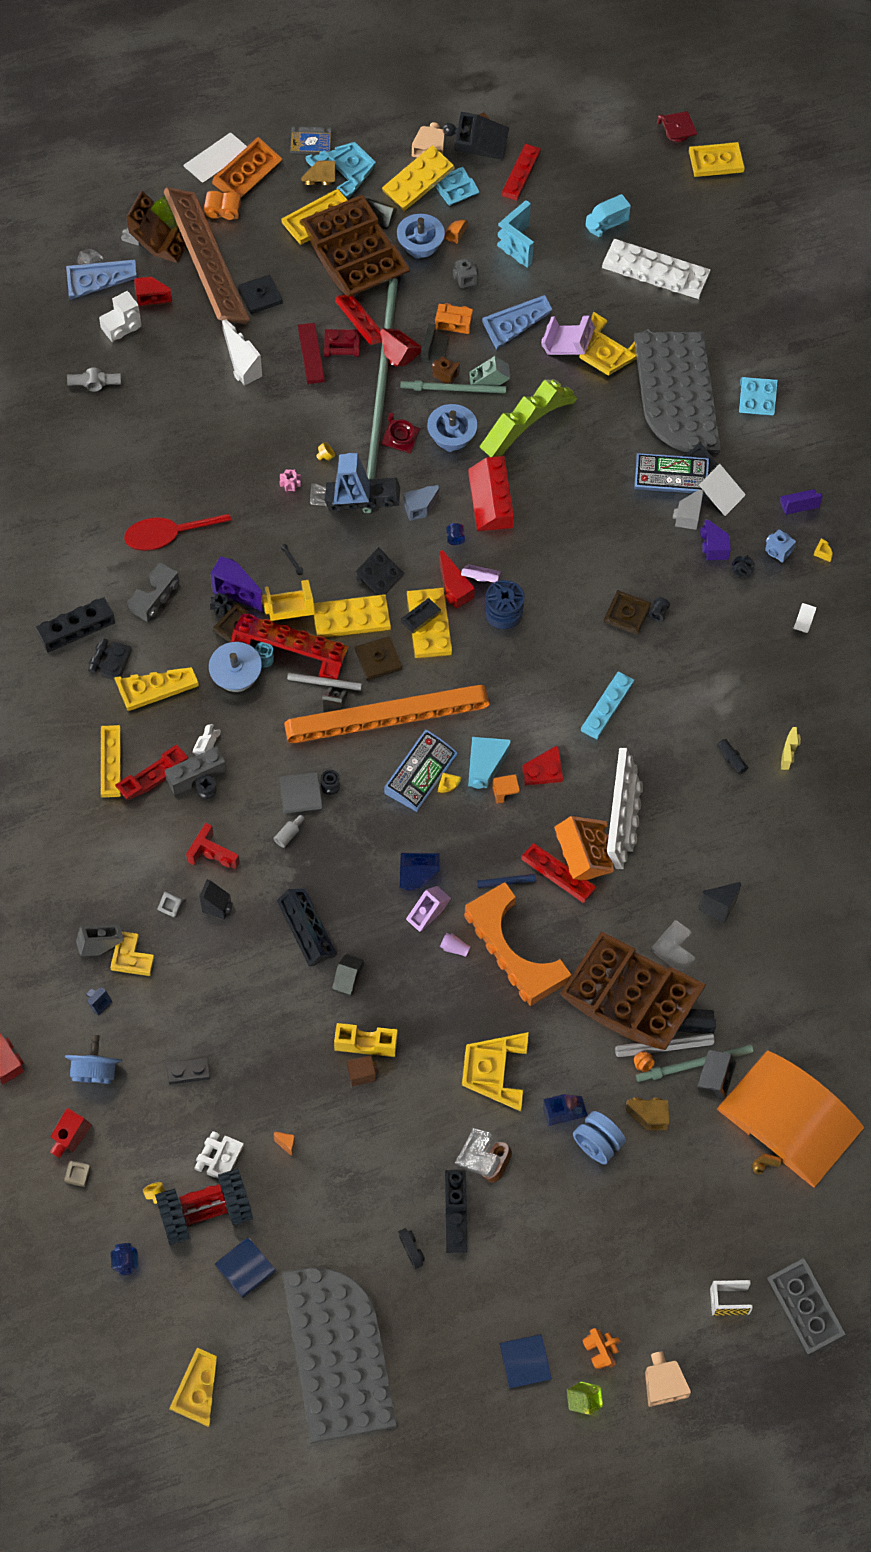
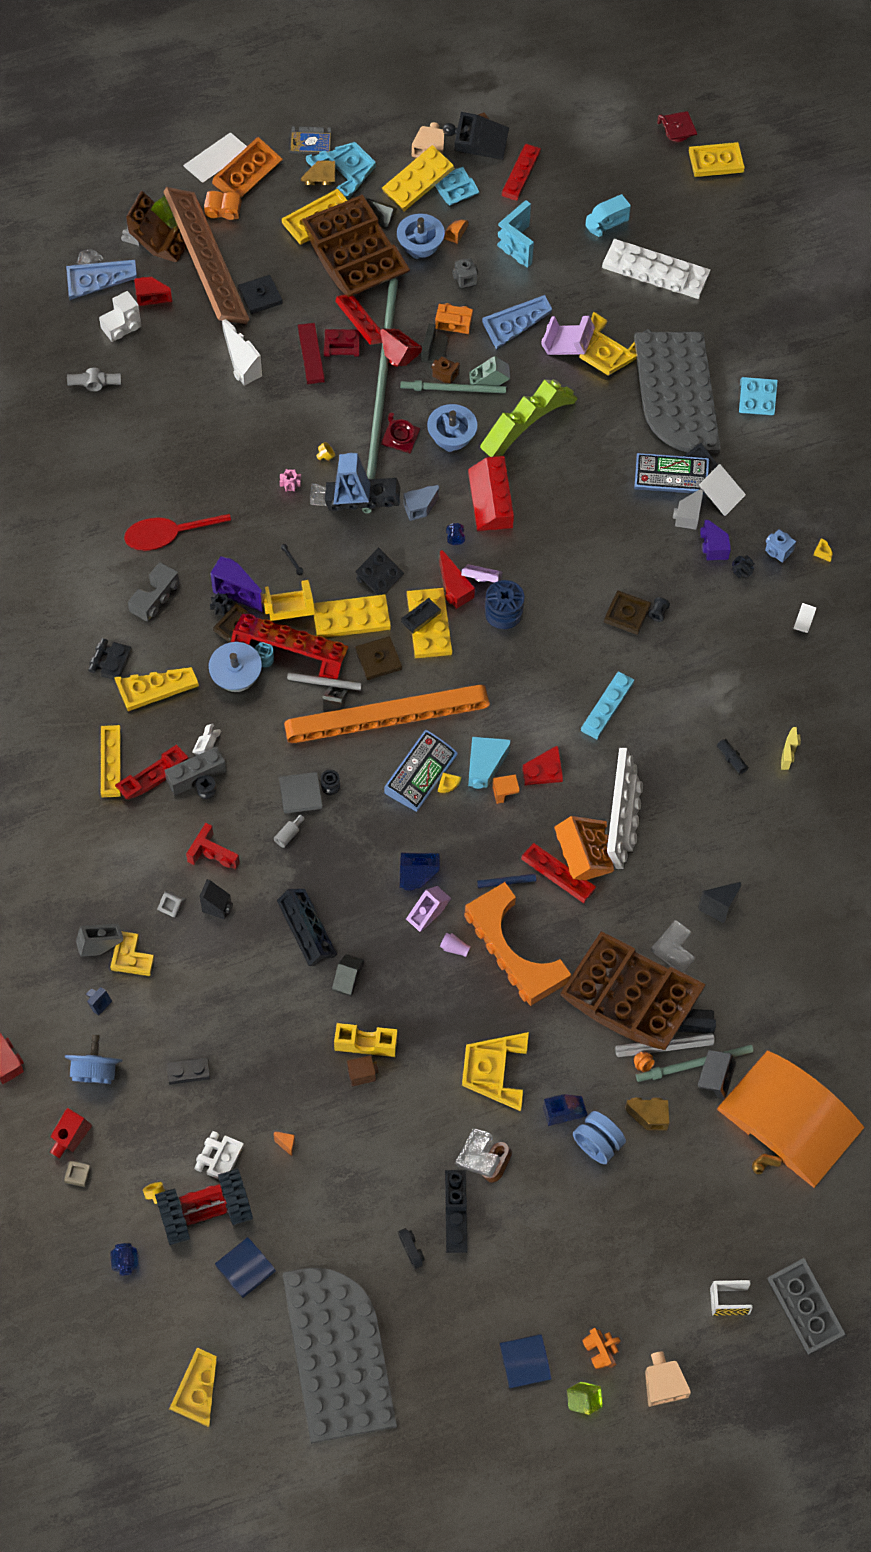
(85, 625): black brick -> none
(801, 501): dark purple panel -> none

